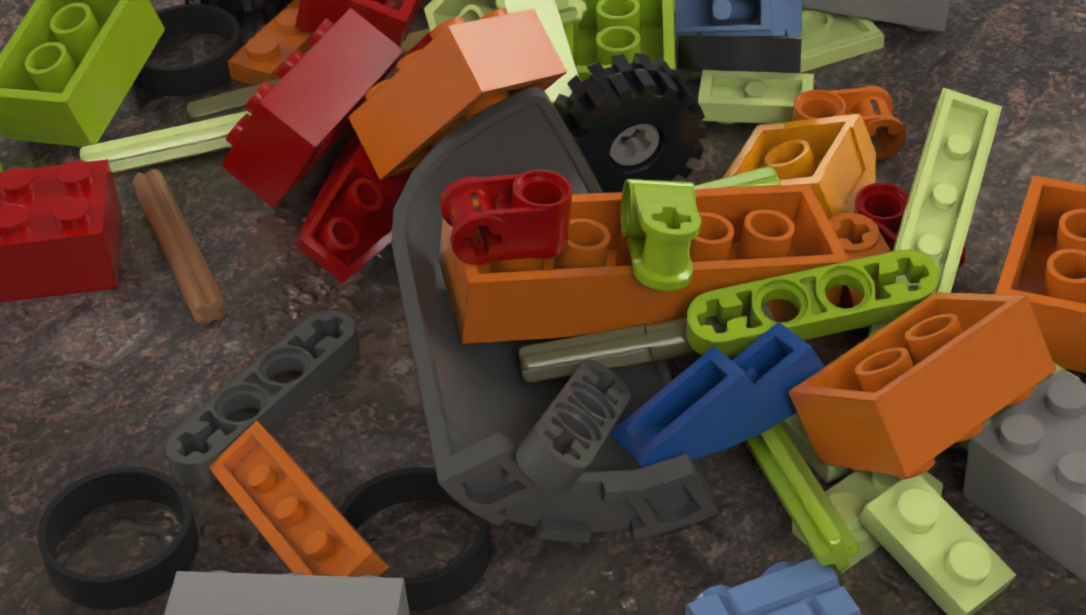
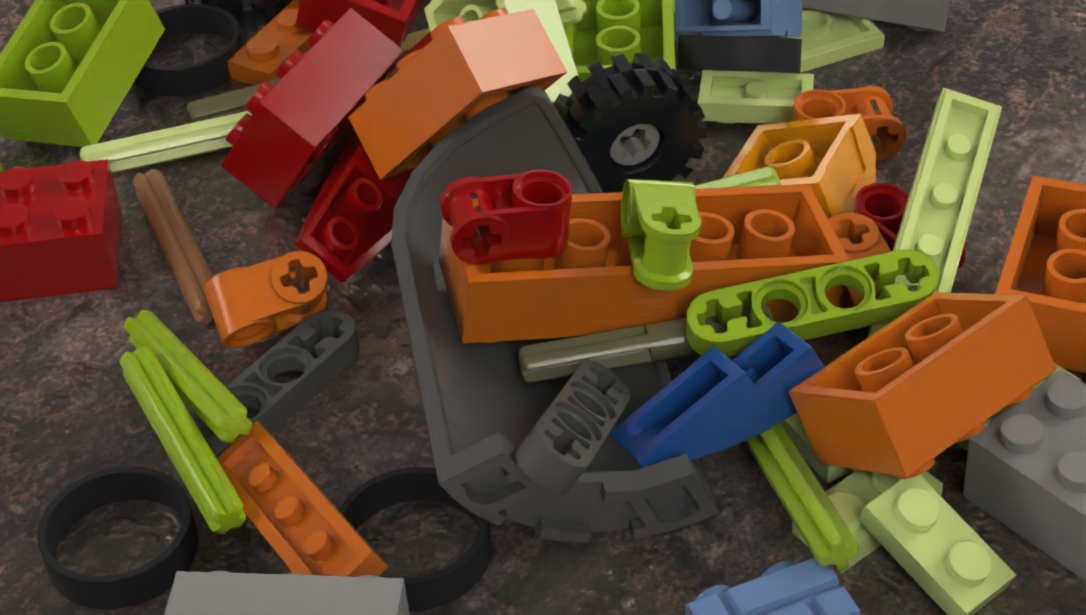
(183, 441): none -> lime axle
(190, 377): none -> lime axle
(260, 299): none -> orange piece

